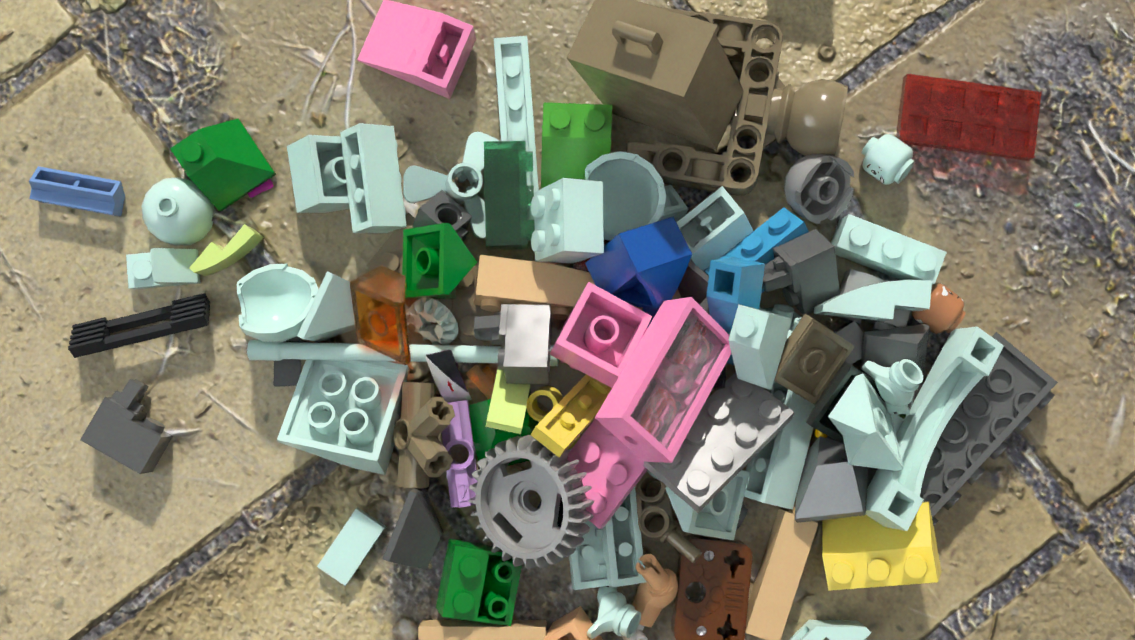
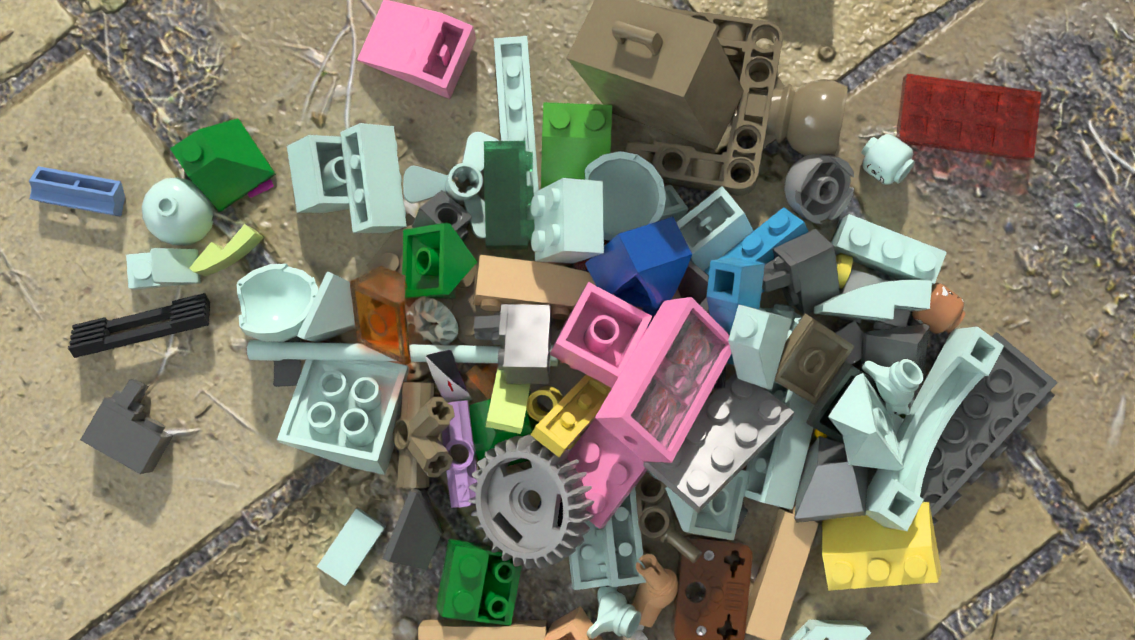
(844, 265): none -> light yellow tile

